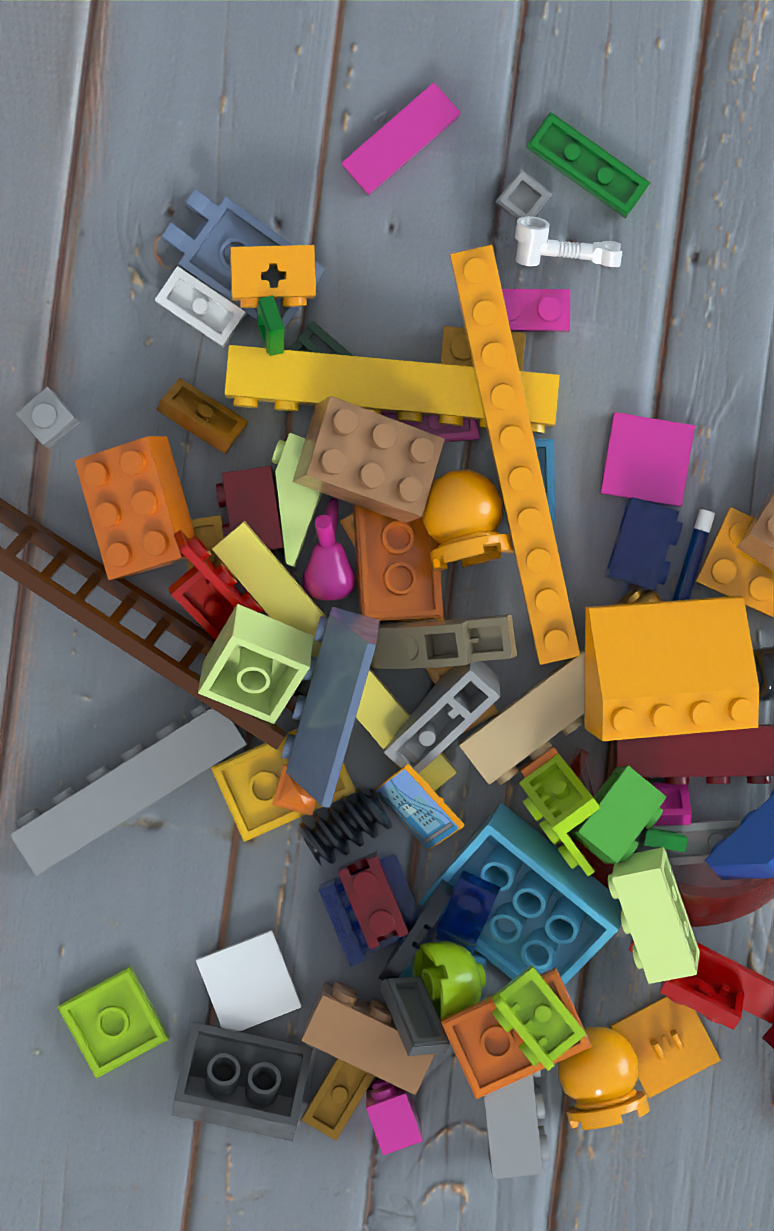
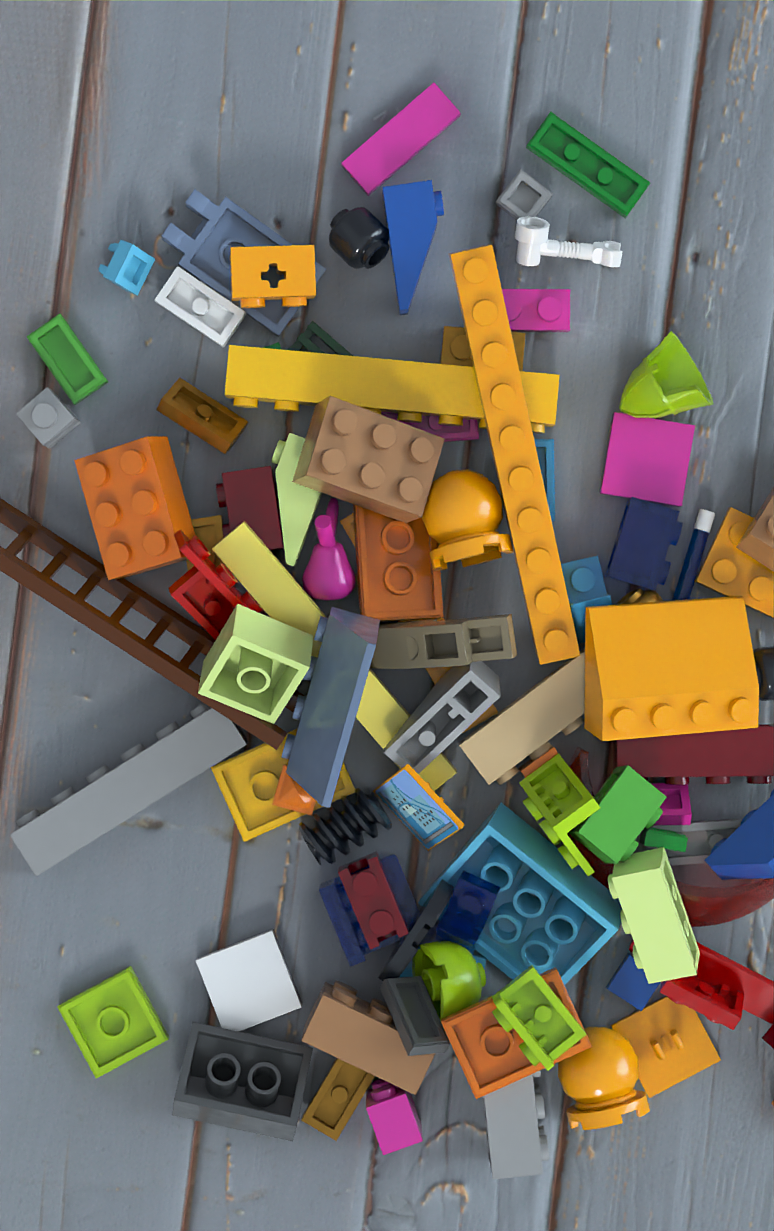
(67, 359): none -> bright green tile
(127, 267): none -> medium azure tile
(270, 325): green tile -> none
(359, 238): none -> black head
(411, 224): none -> blue slope
(584, 589): none -> dark azure slope
(631, 984): none -> blue tile
(665, 383): none -> lime helmet

